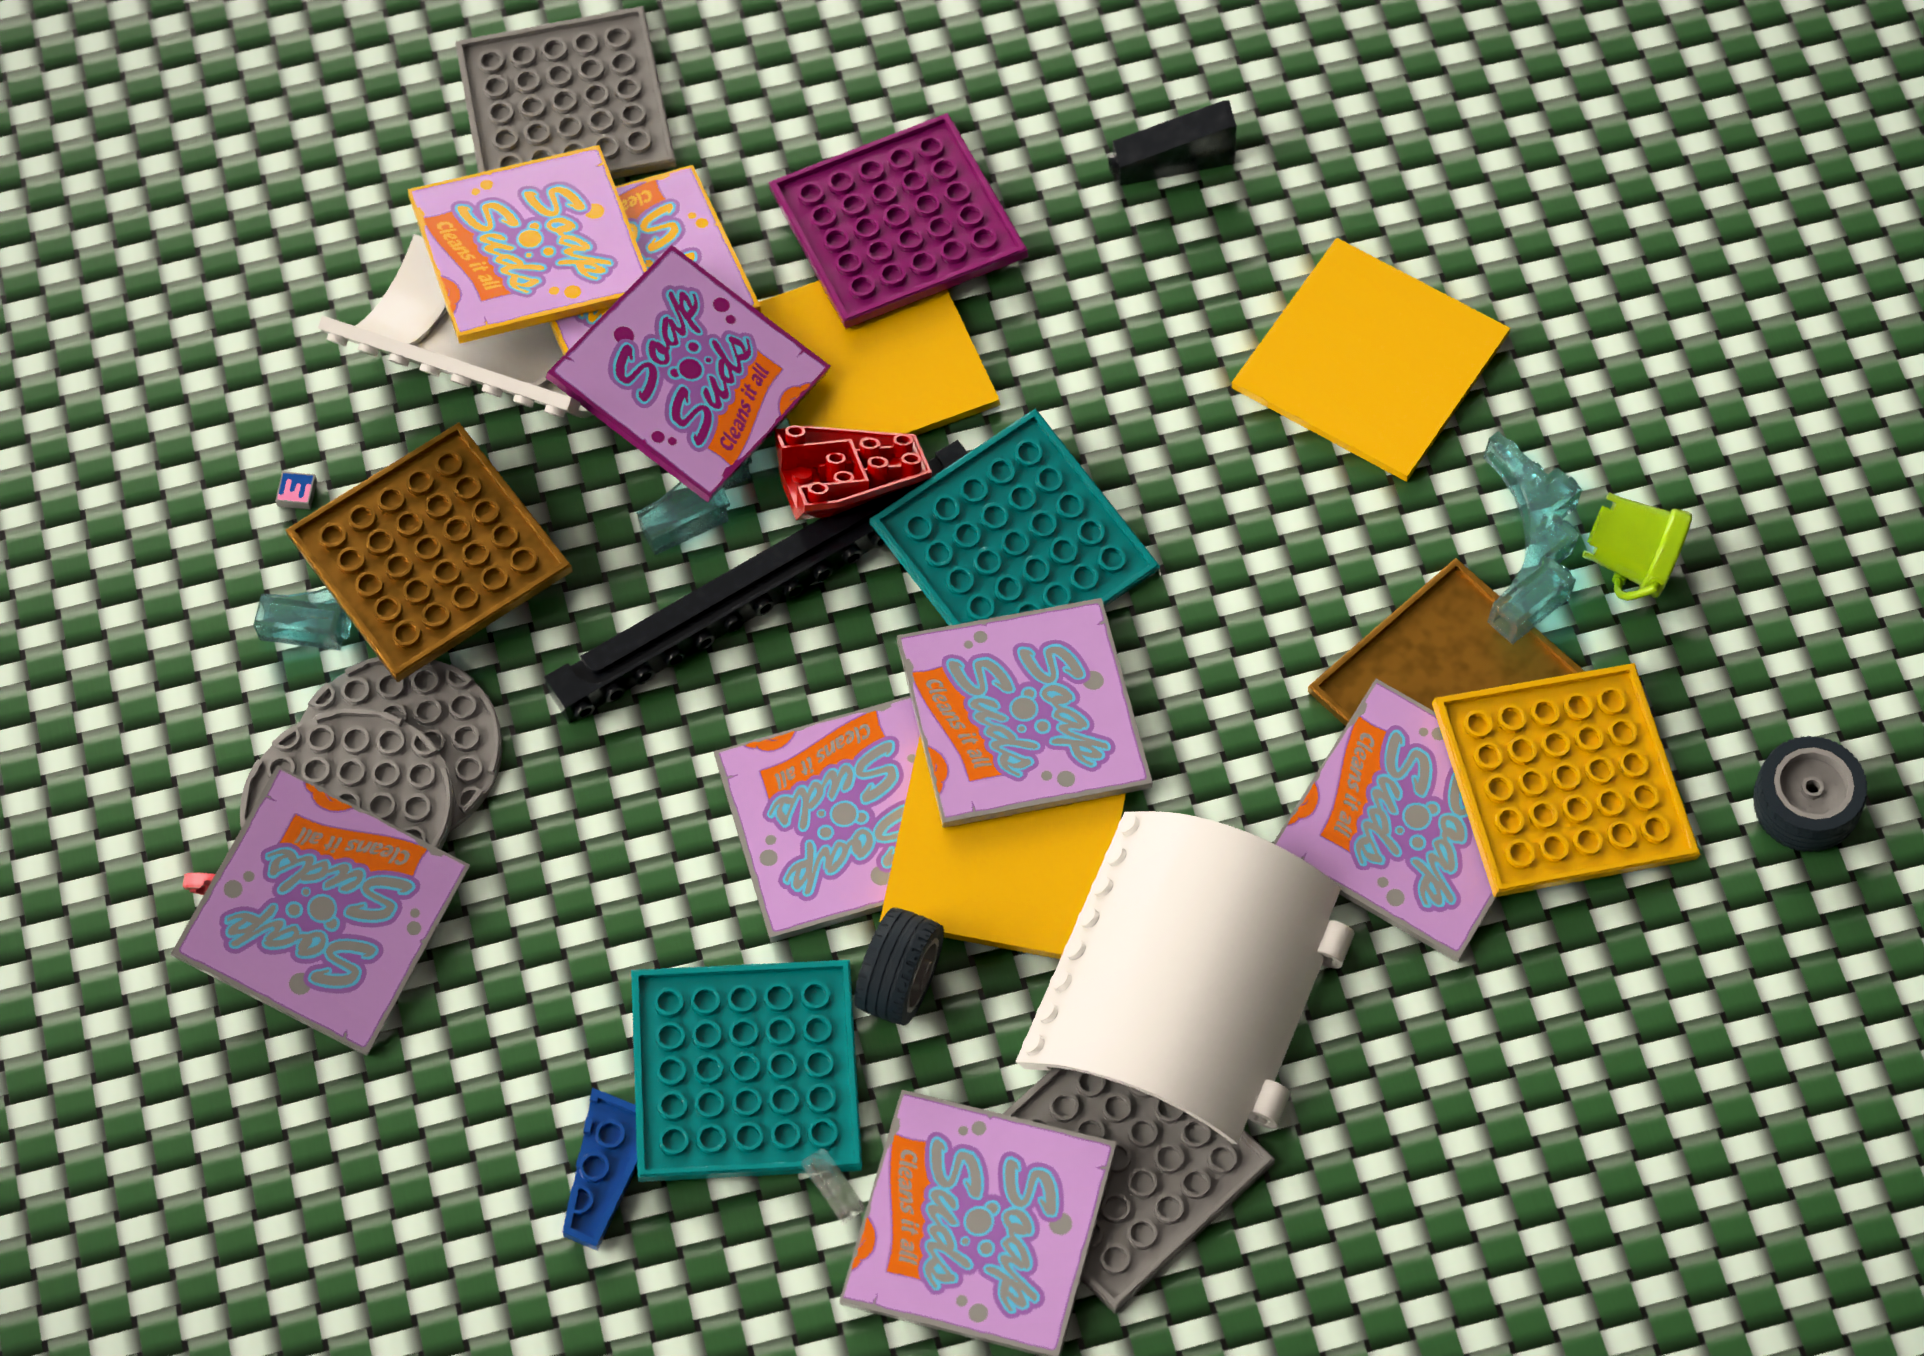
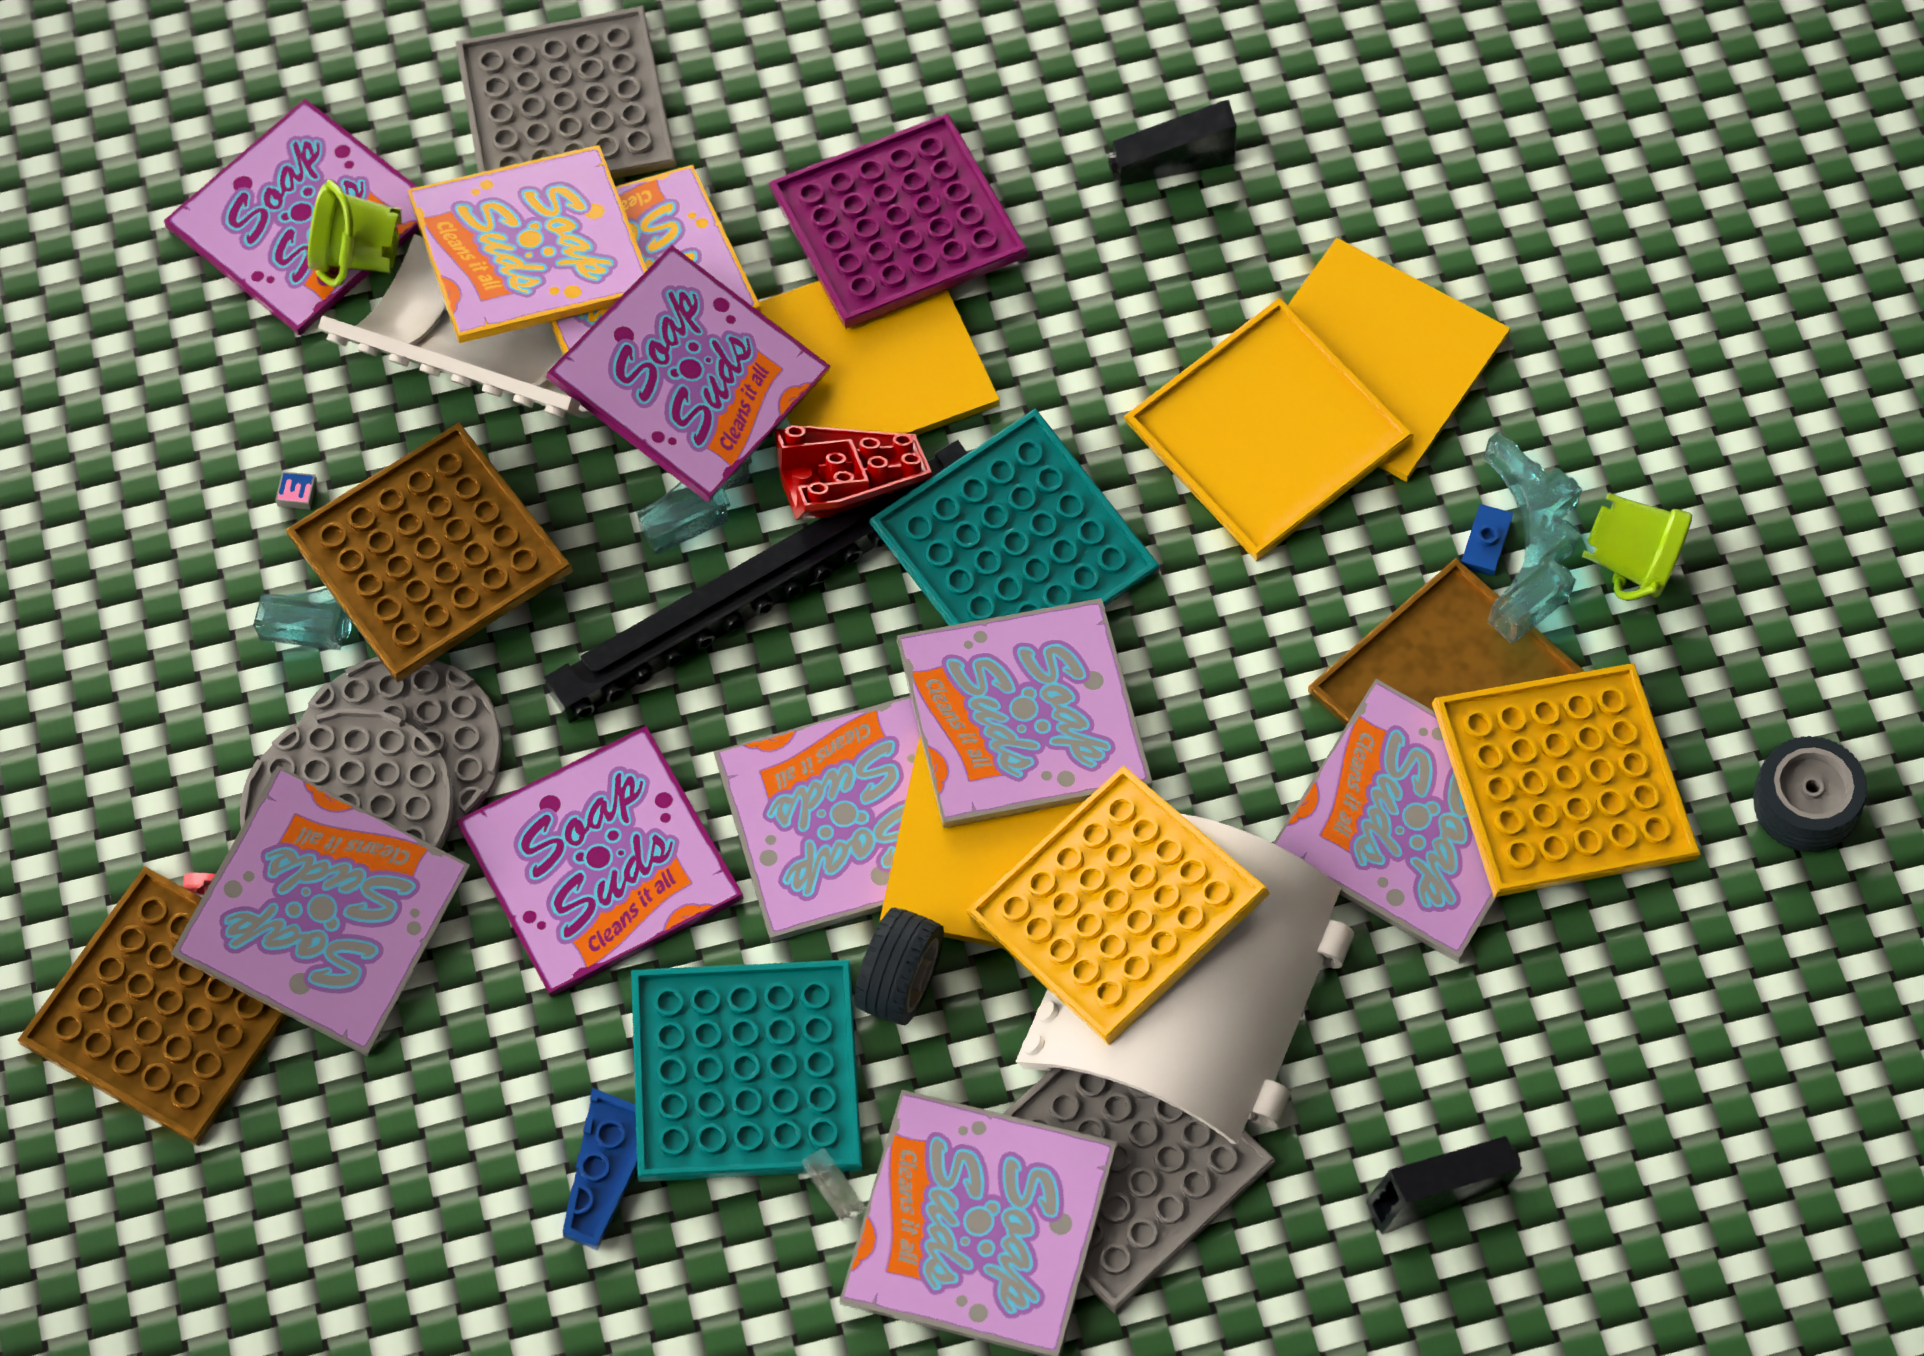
(149, 1022): none -> pearl gold tile
(261, 206): none -> tile
(351, 234): none -> lime piece
(599, 861): none -> tile
(1117, 904): none -> yellow tile
(1268, 428): none -> yellow tile
(1442, 1183): none -> black slope
(1487, 539): none -> blue plate

